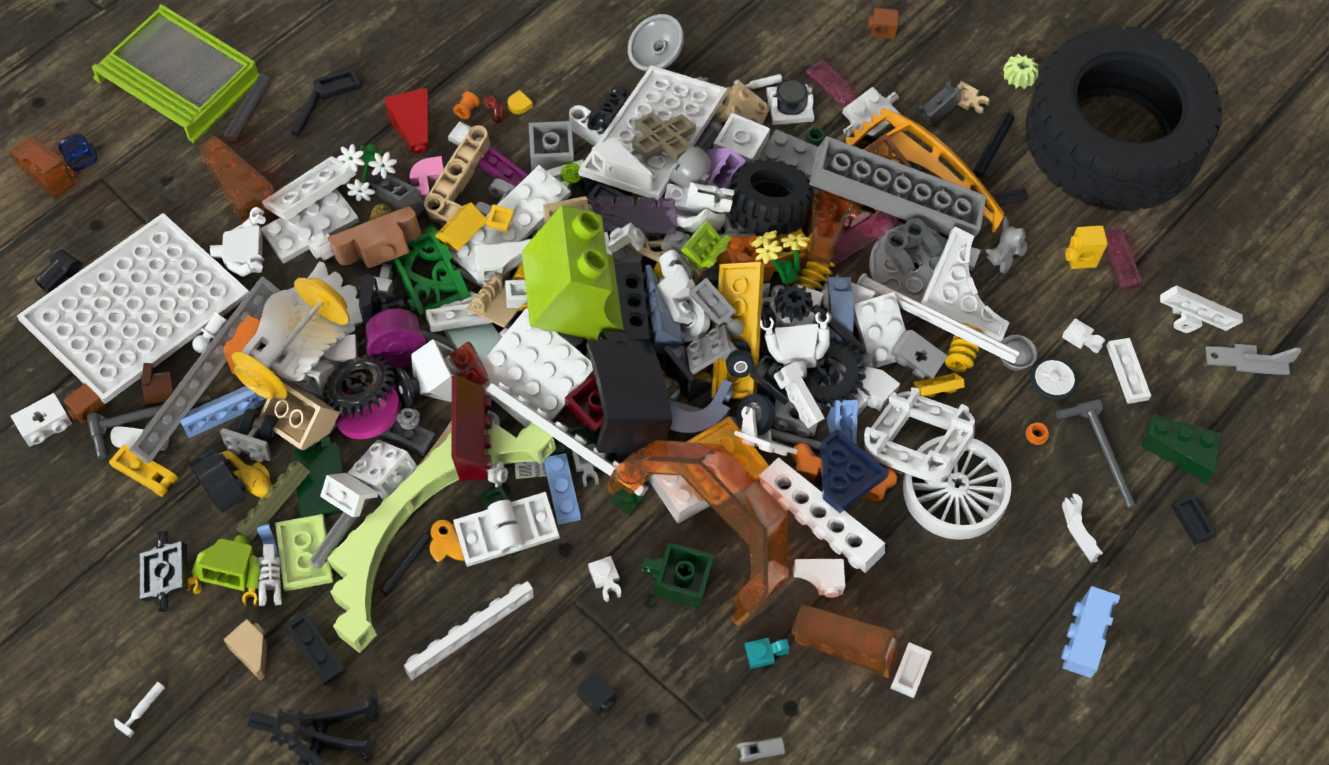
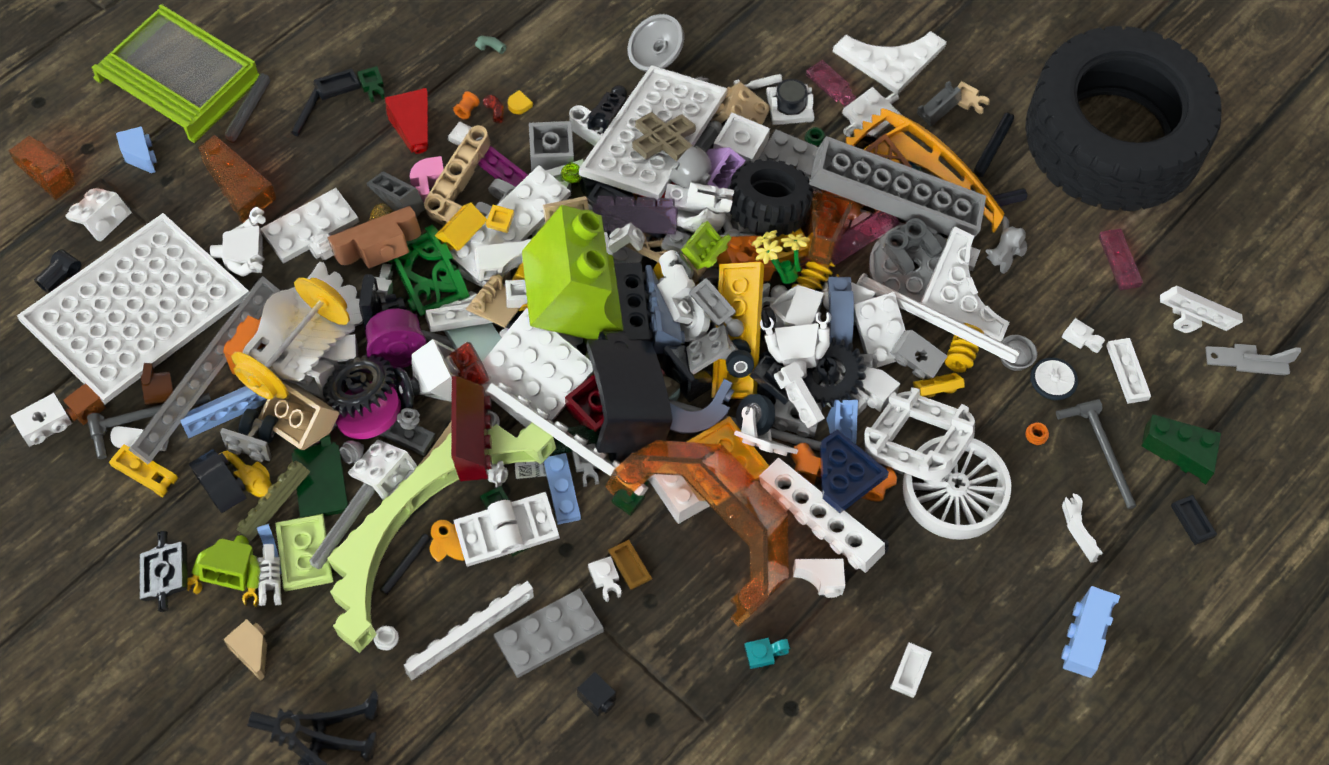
(74, 147): clear blue piece -> none
(99, 212): none -> white bracket
(135, 149): none -> light blue slope
(140, 709): white piece -> none
(210, 331): white pin -> none
(308, 188): white plate -> none
(314, 648): black plate -> none
(347, 493): white panel -> none
(351, 451): none -> light grey plate
(371, 82): none -> dark green plate
(371, 157): white plant -> none
(386, 638): none -> white plate
(492, 42): none -> sand green arm
(548, 633): none -> light grey plate
(619, 164): white slope -> none
(629, 564): none -> pearl gold tile
(669, 572): dark green hinge -> none
(765, 749): light grey bar -> none
(793, 302): black gear -> none
(839, 330): black bar -> none
(847, 639): clear orange wedge -> none
(883, 23): dark orange brick -> none
(891, 65): none -> white plate
(1021, 71): yellowish green gear -> none
(1086, 247): yellow brick -> none

